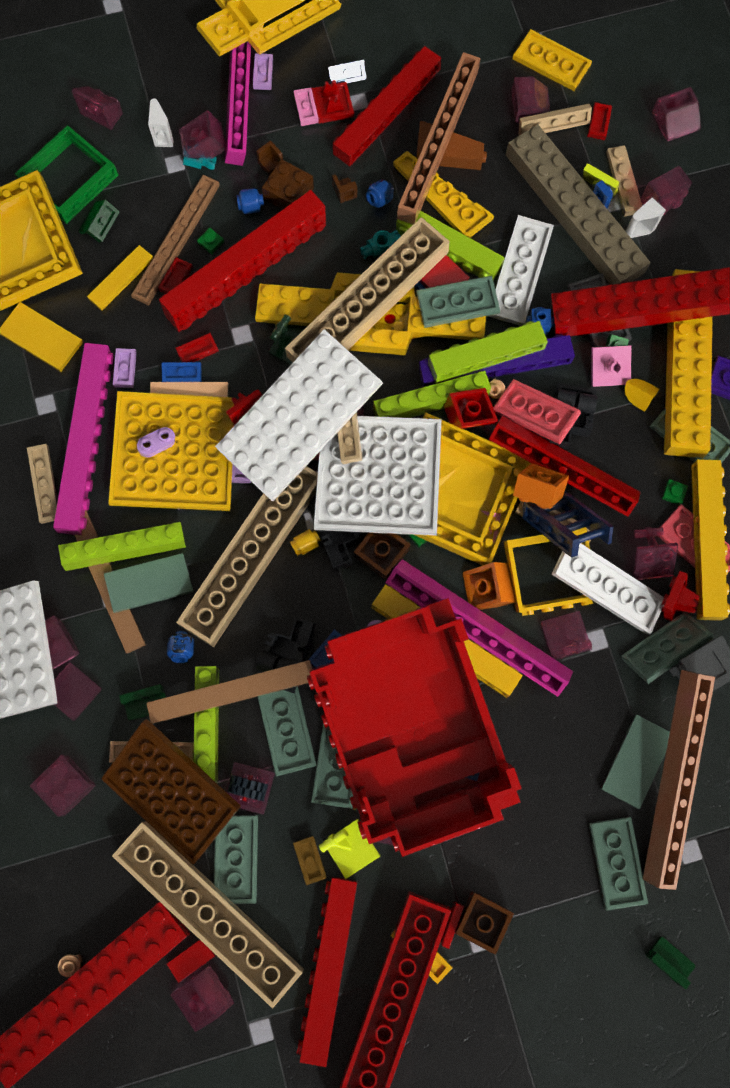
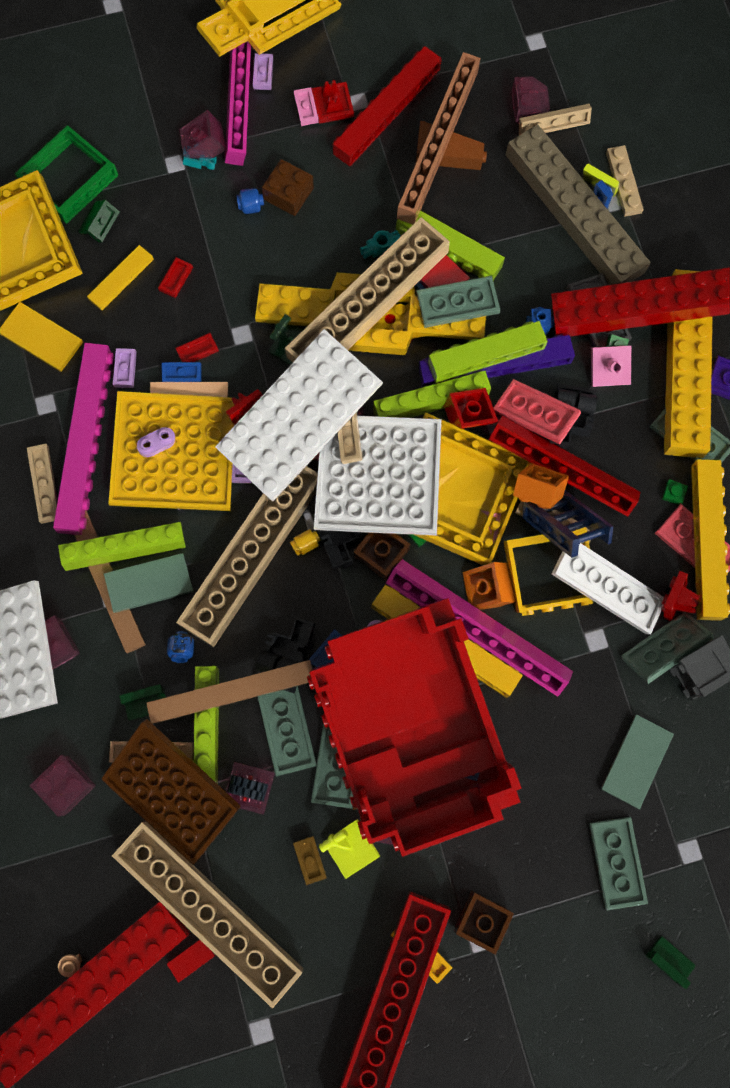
(74, 691): clear pink tile -> none
(97, 106): clear pink slope -> none
(159, 126): white tile -> none
(175, 239): medium nougat tile -> none
(202, 999): clear pink slope -> none
(210, 241): green plate -> none
(237, 859): sand green tile -> none
(244, 261): red brick -> none
(268, 157): reddish brown panel -> none
(328, 972): red brick -> none
(344, 189): reddish brown panel -> none
(347, 72): plate -> none
(380, 193): blue head -> none
(450, 203): yellow wing -> none
(451, 925): red tile -> none
(497, 388): light nougat plate -> none
(521, 269): white plate -> none
(552, 60): yellow tile -> none
(566, 635): clear pink plate -> none
(599, 121): red tile -> none
(640, 393): yellow brick -> none
(645, 219): white tile -> none
(655, 559): clear pink plate -> none
(668, 189): clear pink brick -> none
(677, 114): clear pink slope -> none
(678, 779): nougat brick -> none

